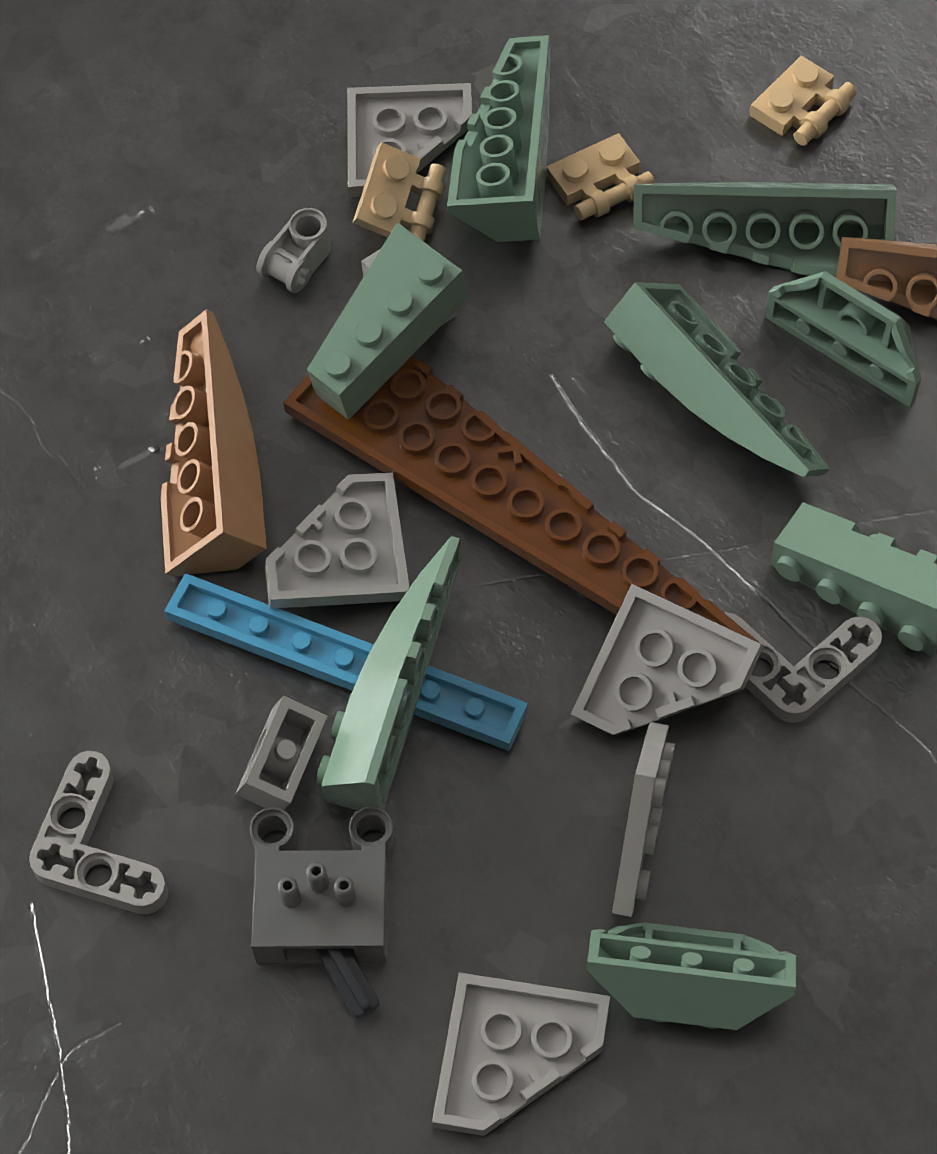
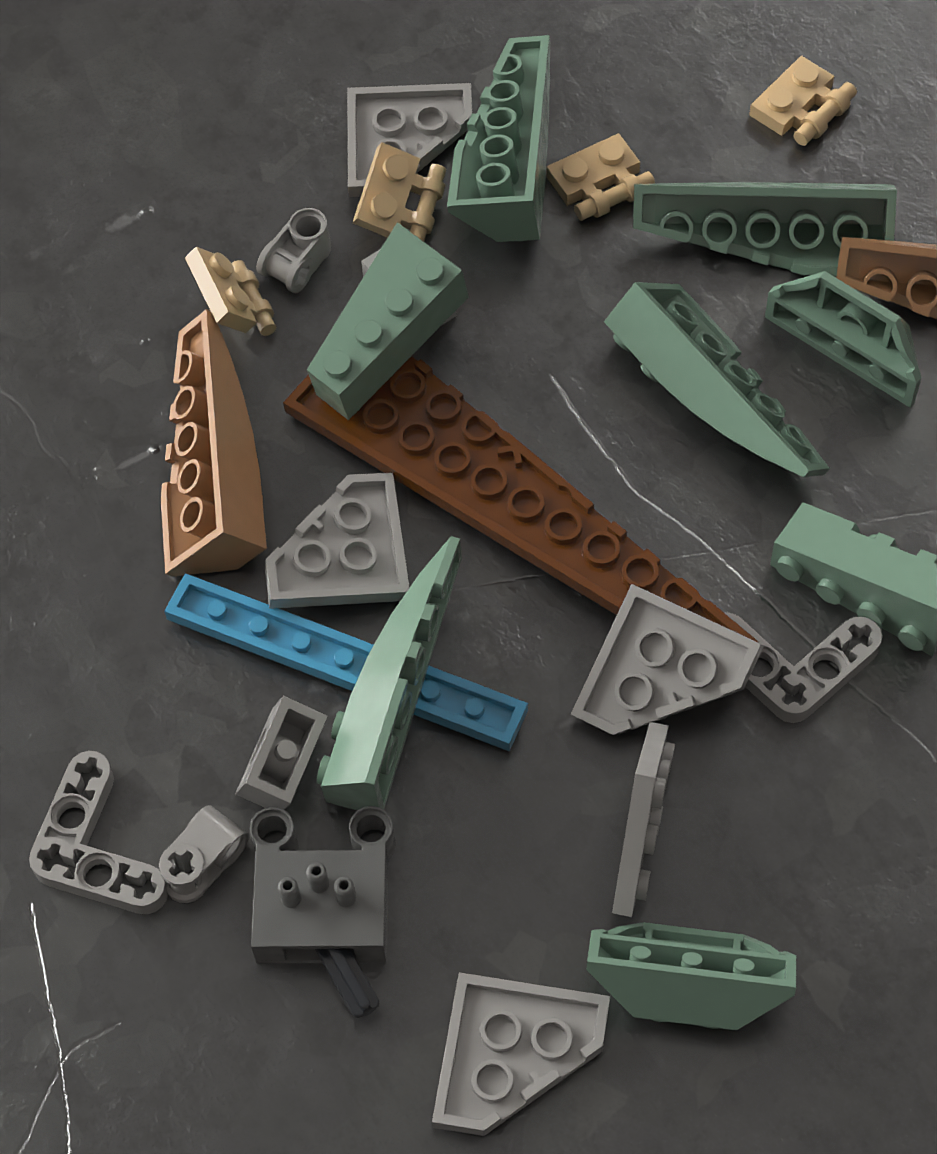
(207, 849): none -> light grey piece
(231, 292): none -> tan plate

